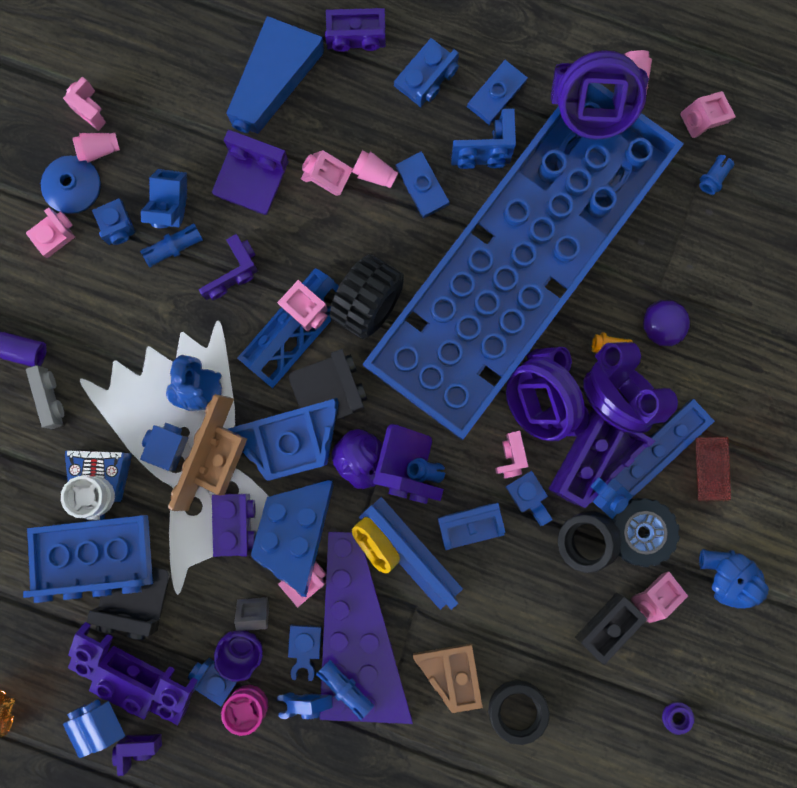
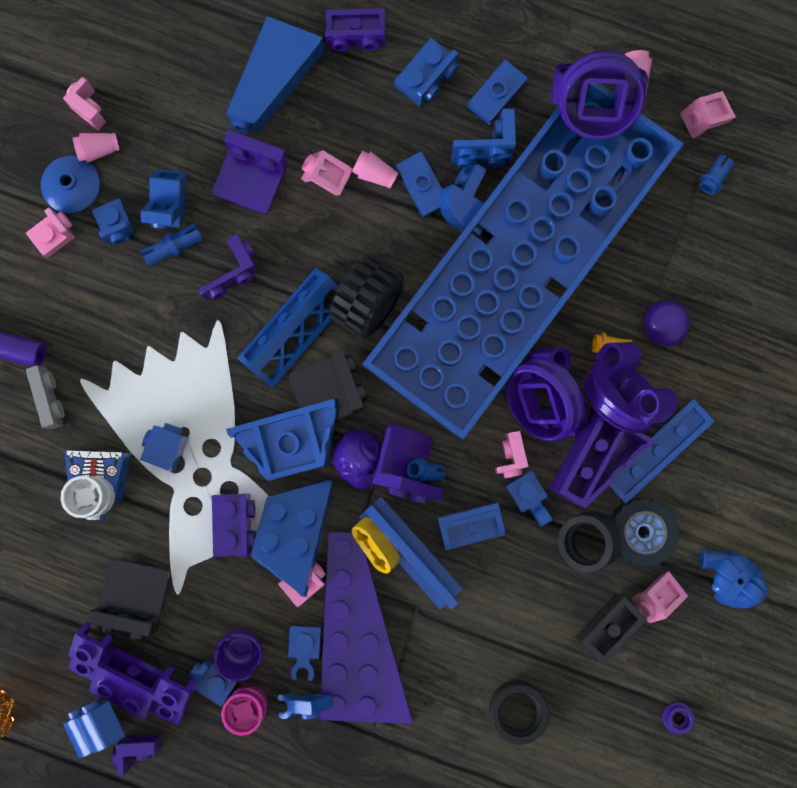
(89, 558): blue bracket -> none
(191, 385): blue hair -> none
(211, 457): medium nougat bracket -> none
(252, 614): flat silver plate -> none
(304, 306): bright pink bracket -> none
(345, 690): blue pin -> none
(452, 676): medium nougat wing -> none
(457, 201): none -> blue brick
(611, 498): blue plate -> none
(712, 469): clear red brick -> none

